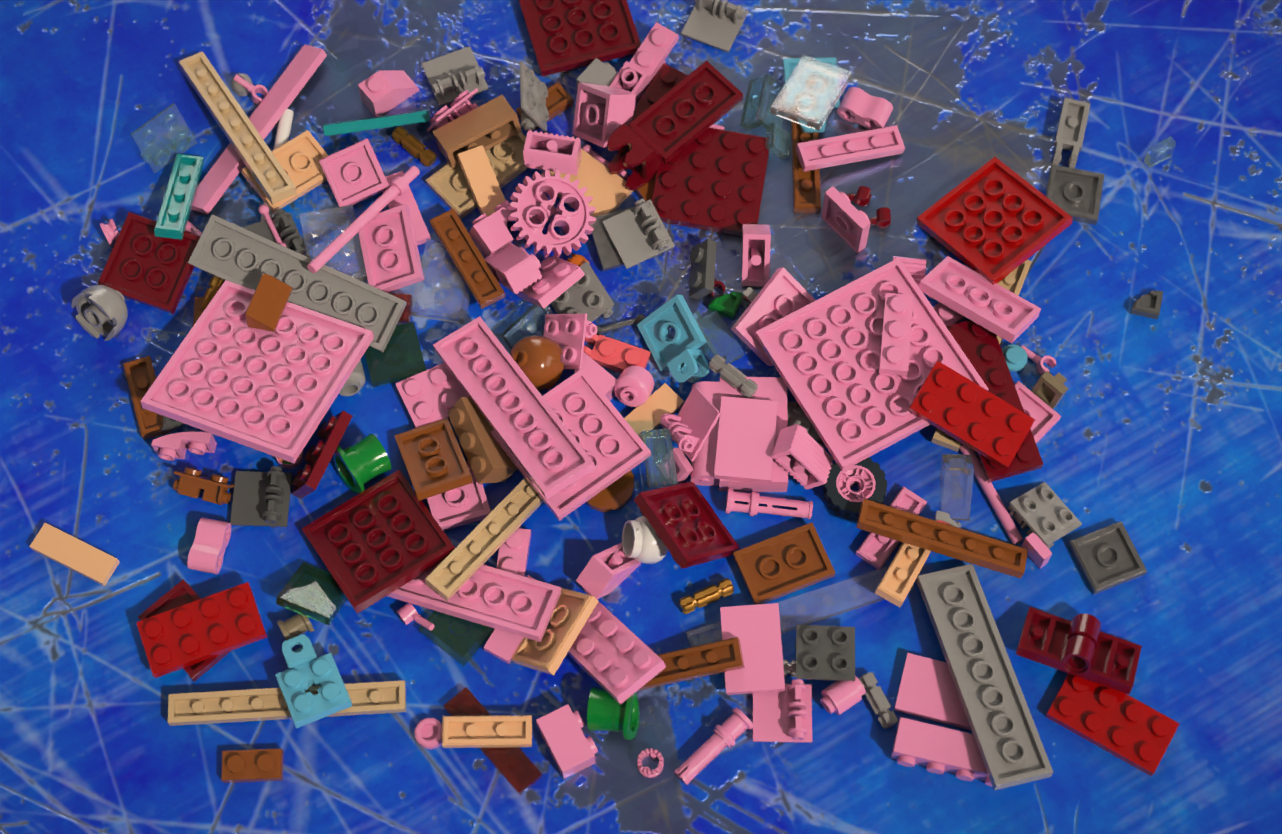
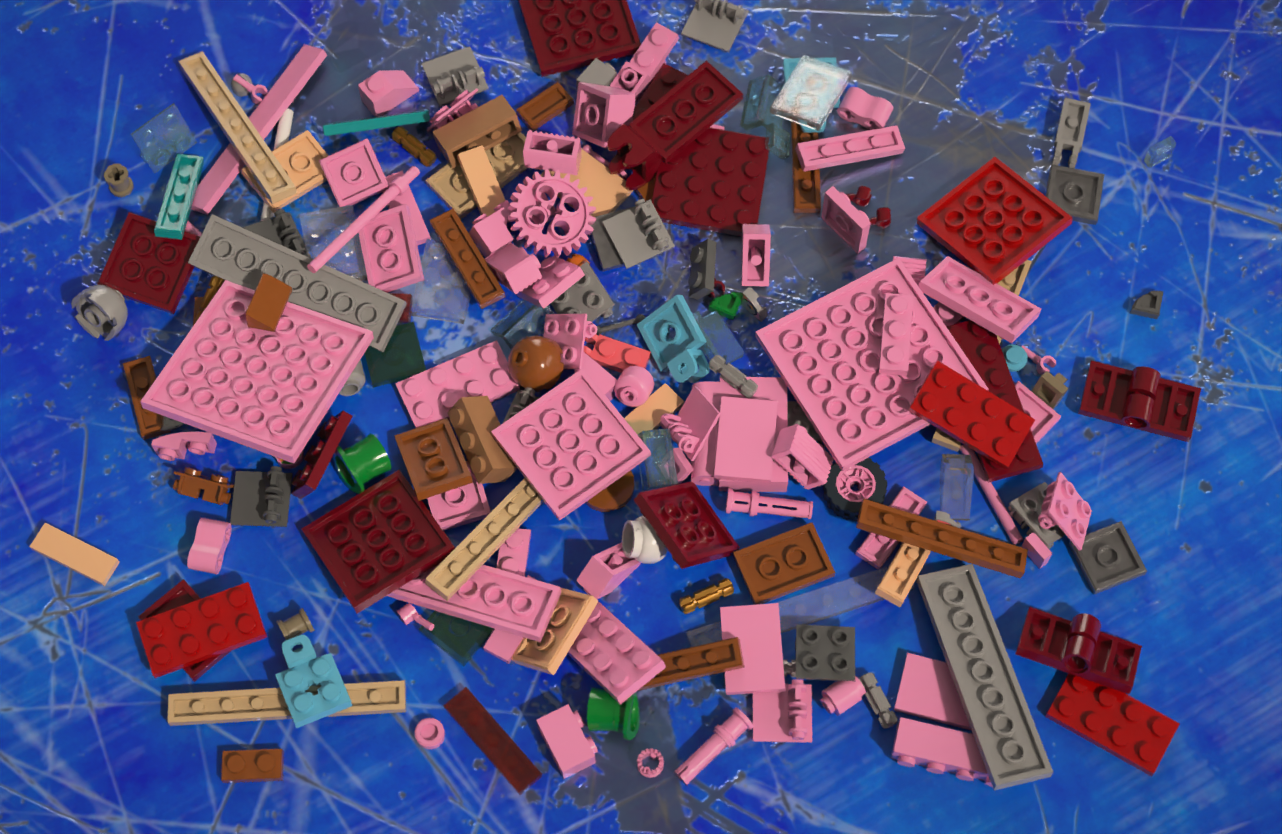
(109, 231): bright pink bush -> none
(118, 180): none -> dark tan bush
(264, 209): bright pink hinge -> none
(312, 594): tile -> none
(486, 731): light nougat tile -> none
(514, 407): bright pink plate -> none
(533, 100): light grey hinge -> none
(776, 300): bright pink plate -> none
(1066, 509): none -> bright pink hinge
(1140, 400): none -> dark red plate

